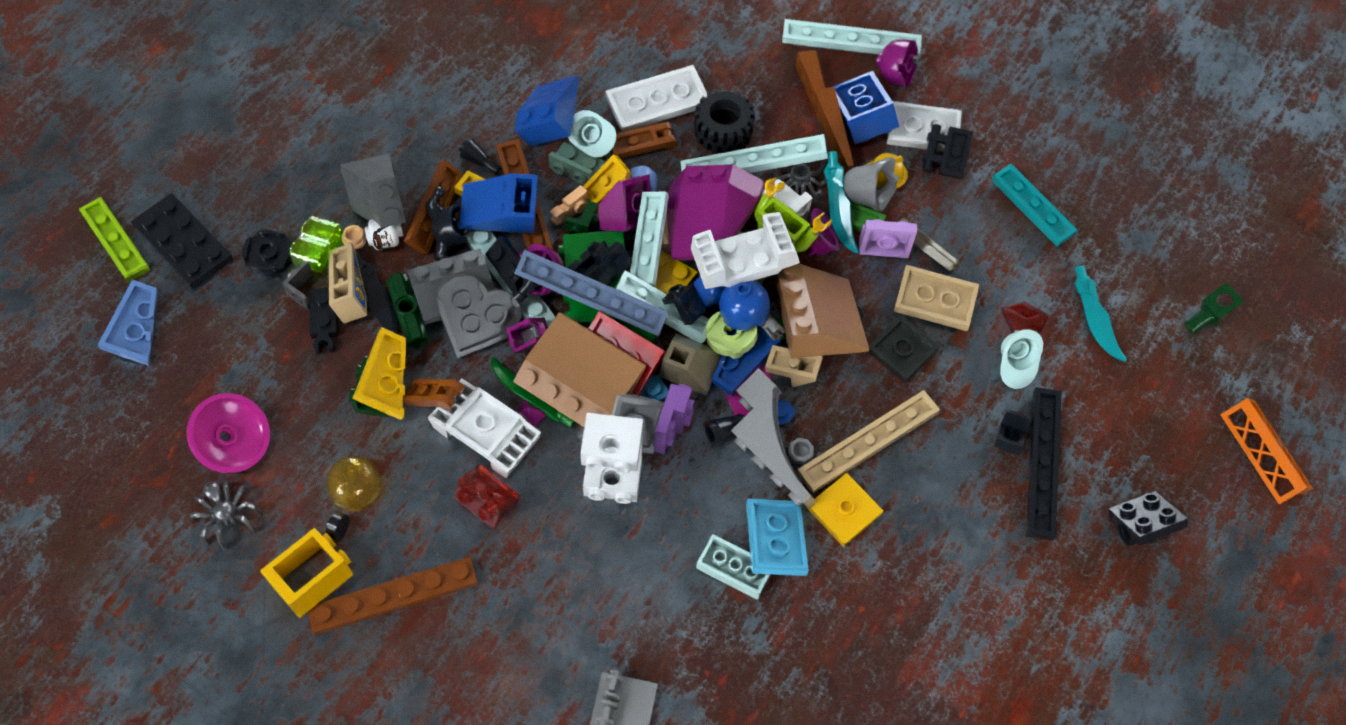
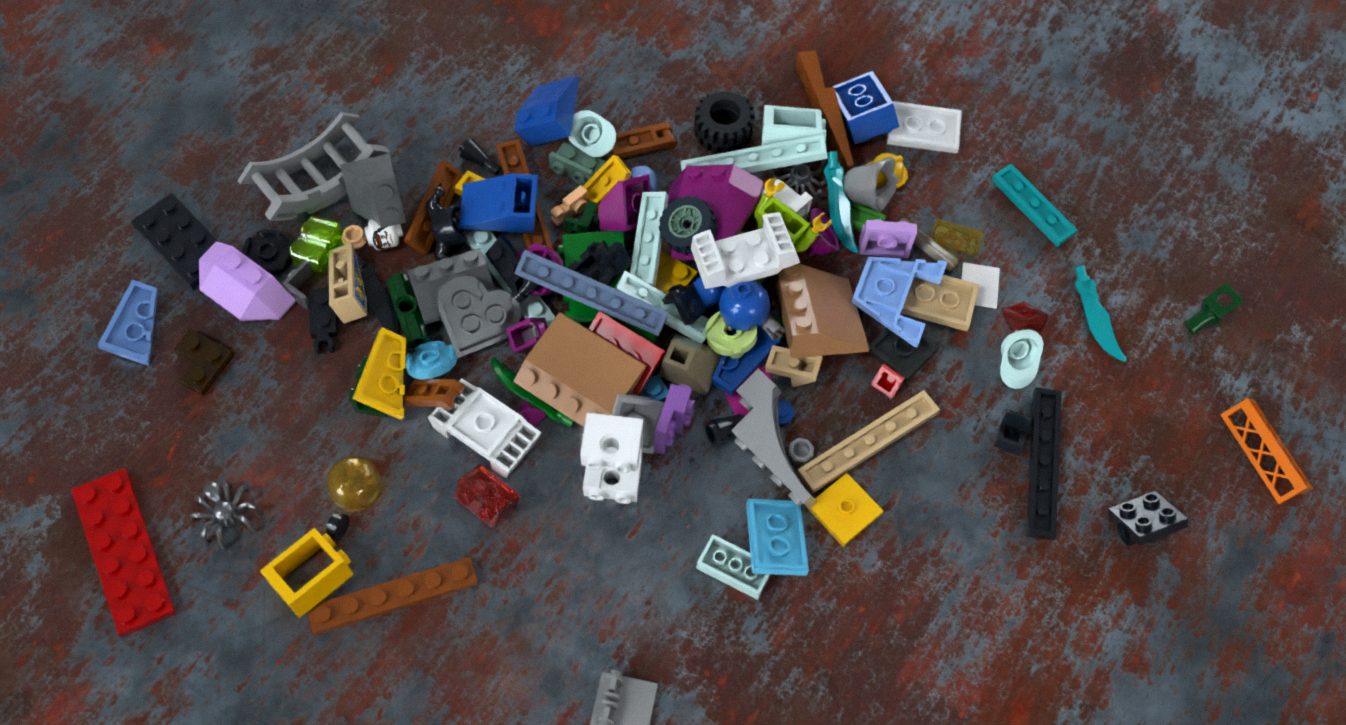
(114, 239): lime tile -> none
(123, 552): none -> red plate
(208, 361): none -> dark brown plate
(240, 420): dark pink dish -> none
(241, 285): none -> lavender wedge
(327, 192): none -> light grey fence
(430, 360): none -> medium azure tile
(656, 98): white plate -> none
(677, 217): none -> black wheel
(790, 123): none -> light aqua window
(842, 37): light aqua plate -> none
(885, 288): none -> light blue wing
(887, 381): none -> slope
(897, 62): magenta cylinder -> none
(955, 151): black plate -> none
(957, 237): none -> clear yellow tile
(988, 282): none -> white sticker

